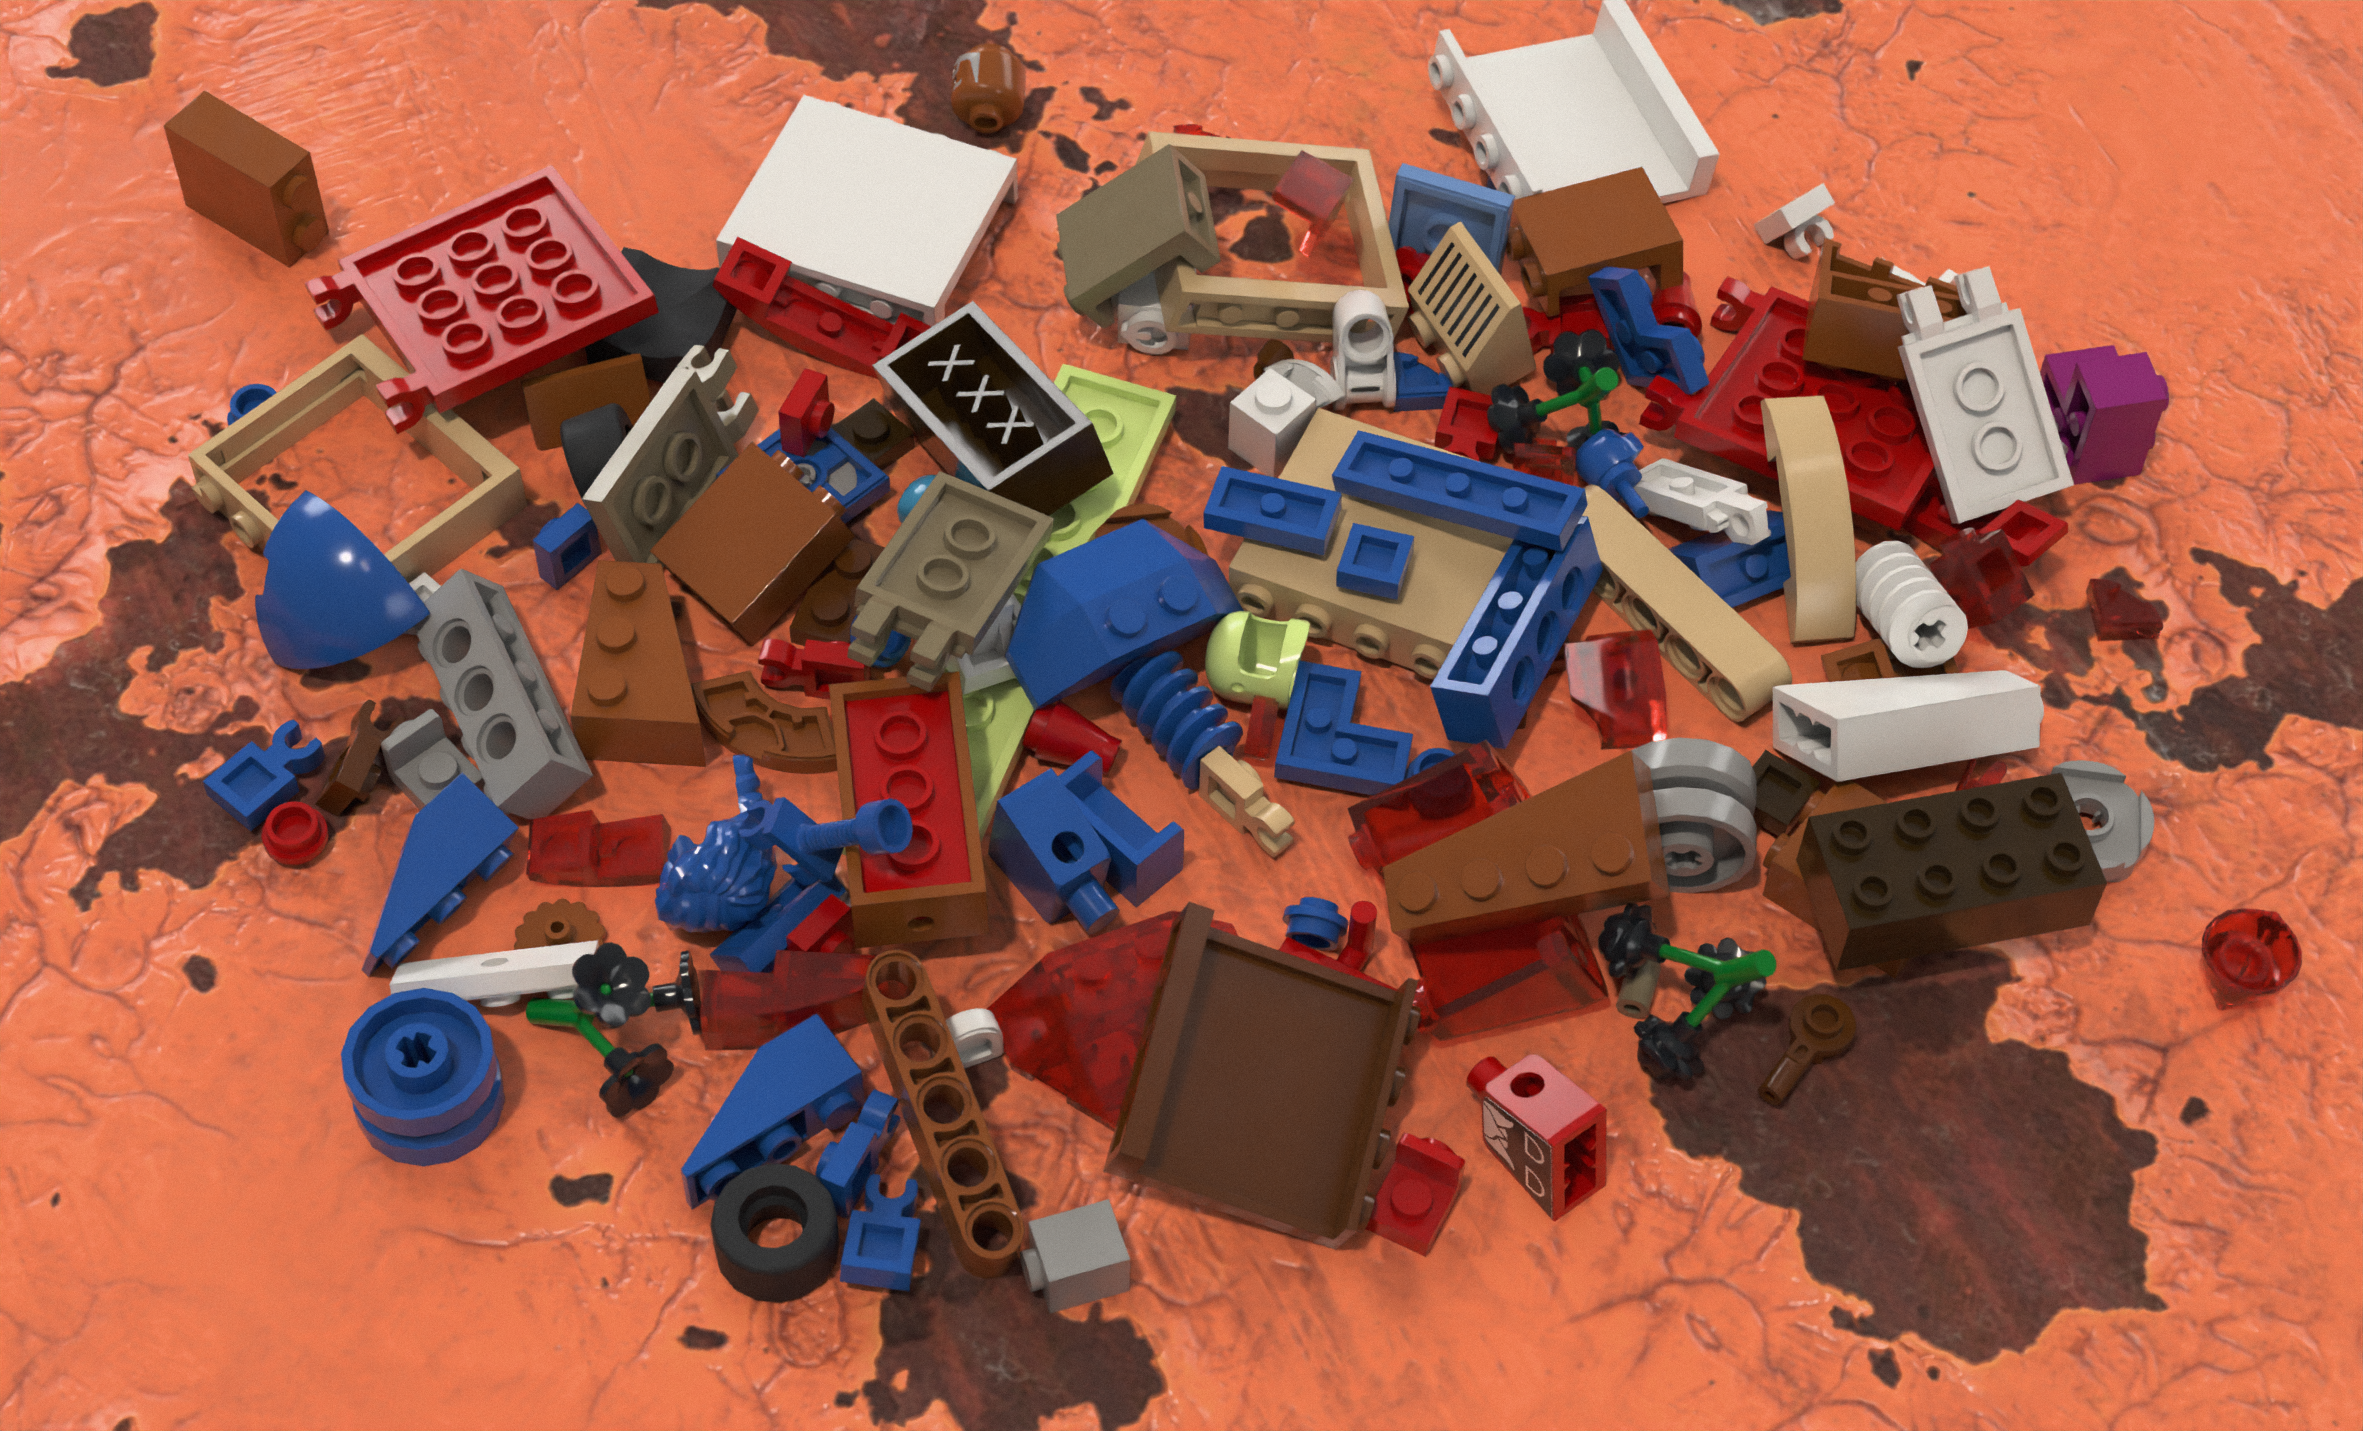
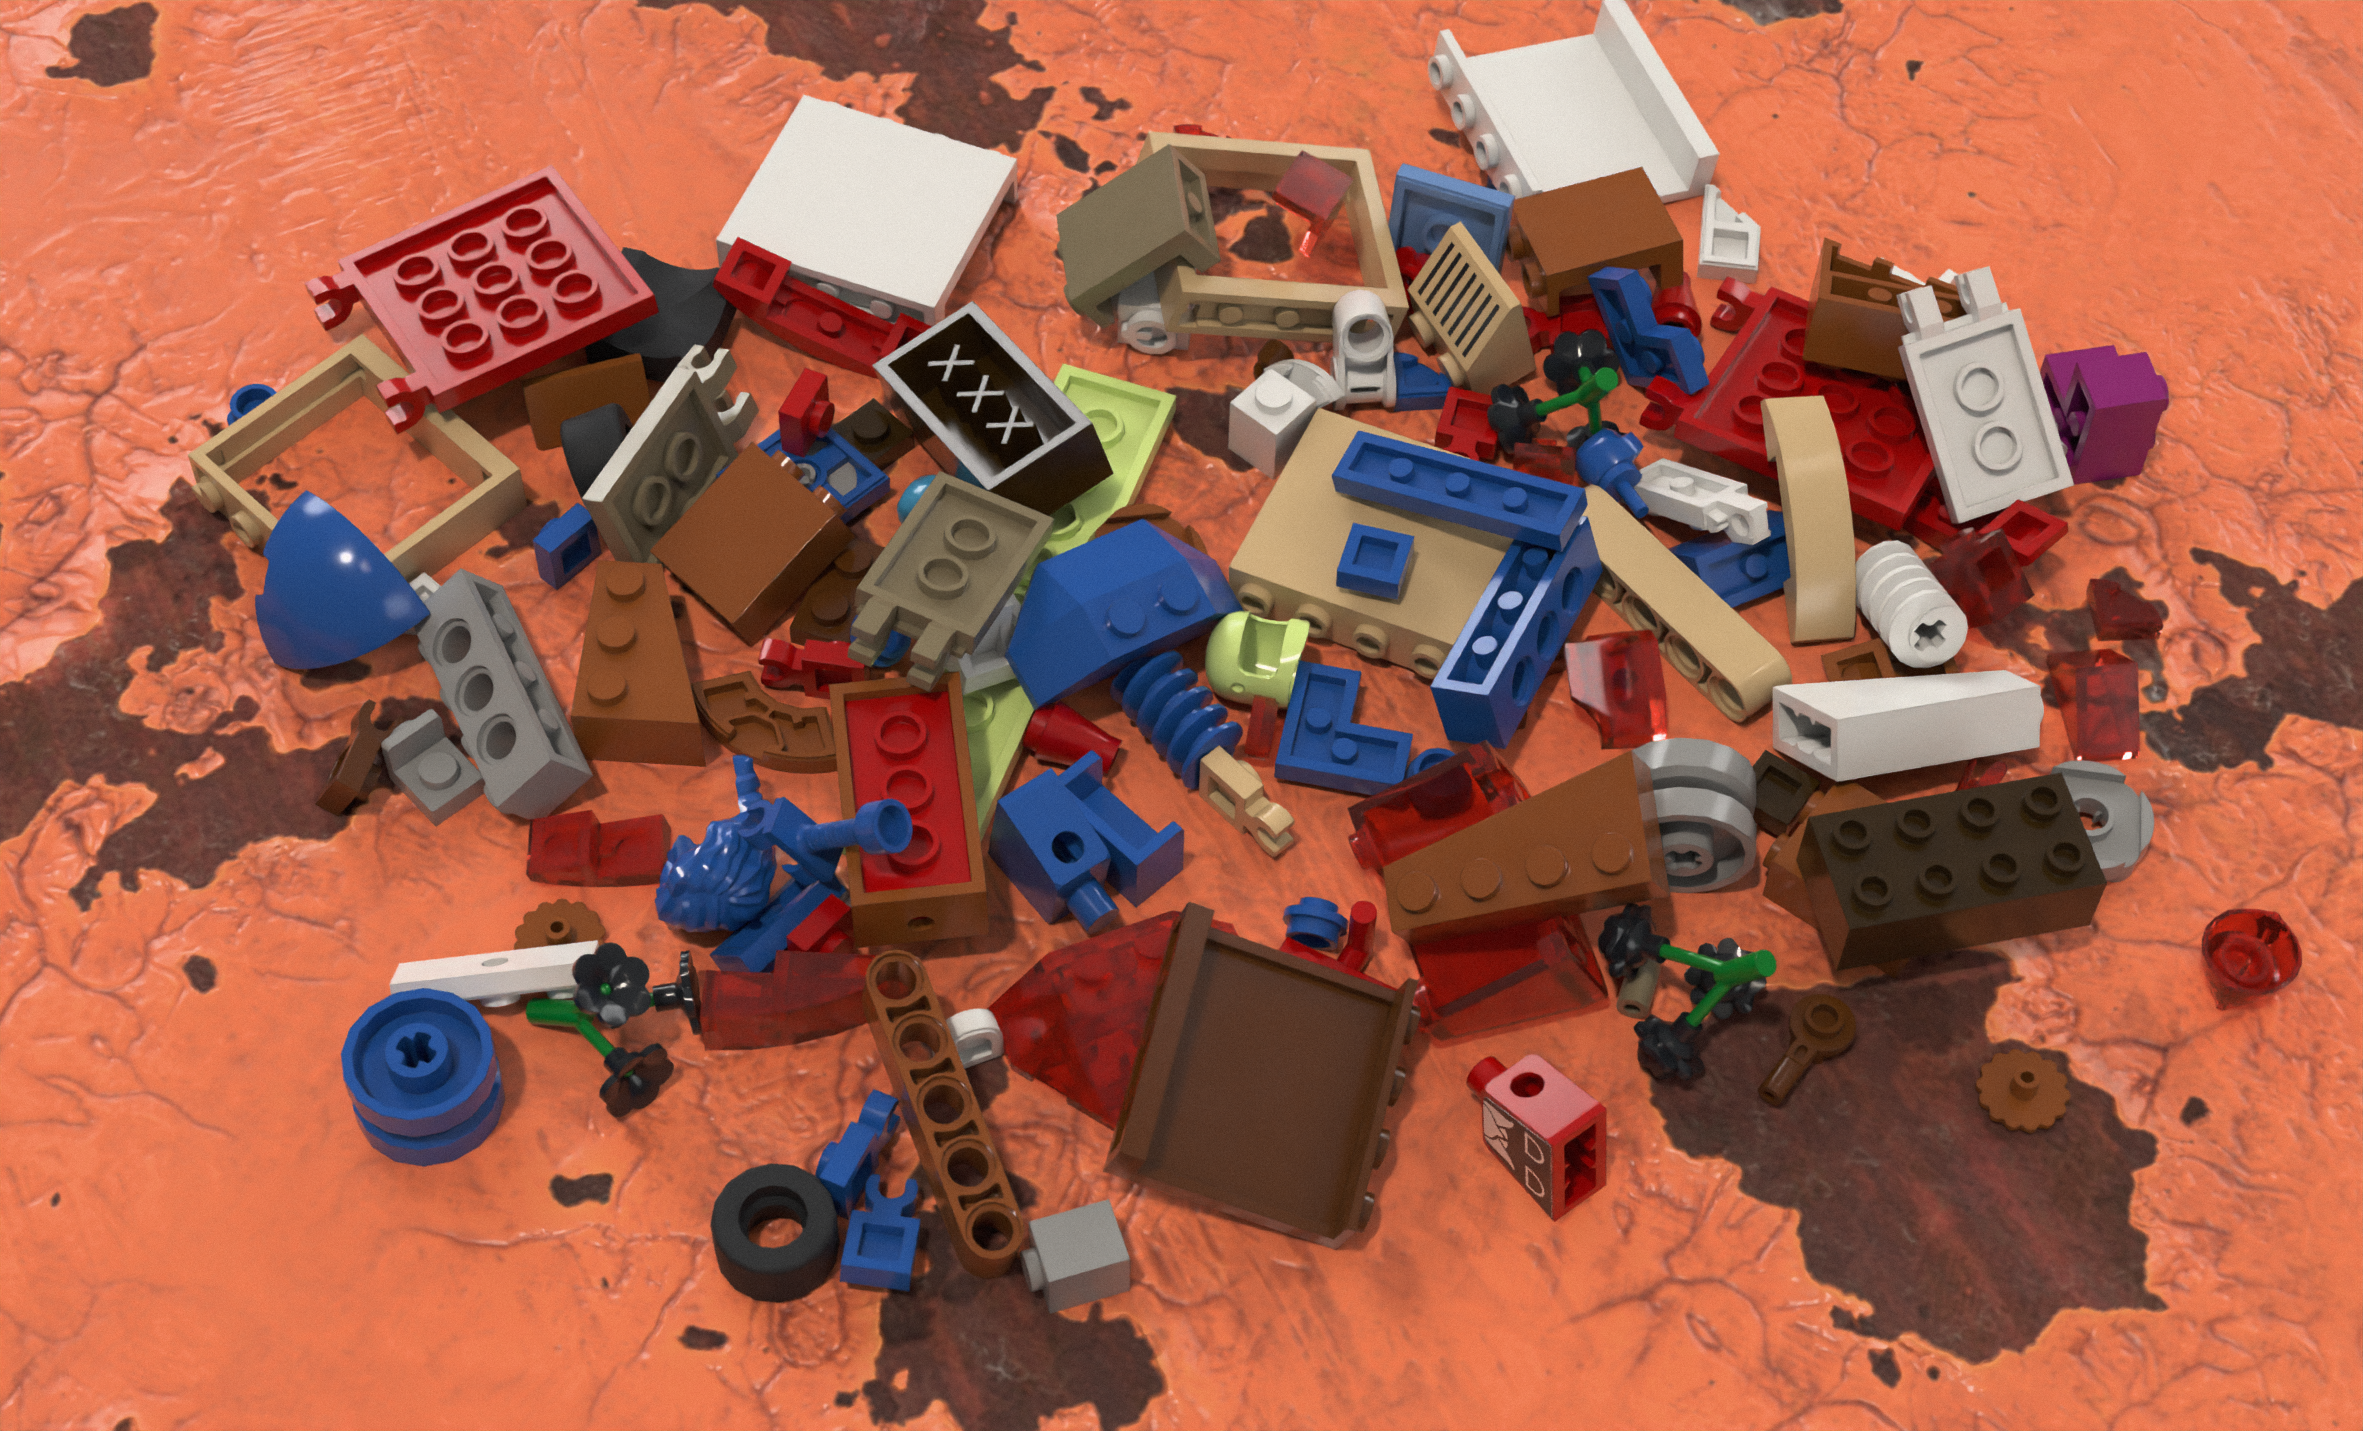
(247, 178): dark orange brick -> none
(261, 780): blue plate -> none
(294, 833): red plate -> none
(443, 851): blue slope -> none
(781, 1100): blue slope -> none
(988, 86): dark orange head -> none
(1272, 510): blue plate -> none
(1417, 1193): red bracket -> none
(1727, 241): none -> white tile
(1796, 218): white tile -> none
(2022, 1091): none -> dark orange piece
(2098, 703): none -> clear red slope

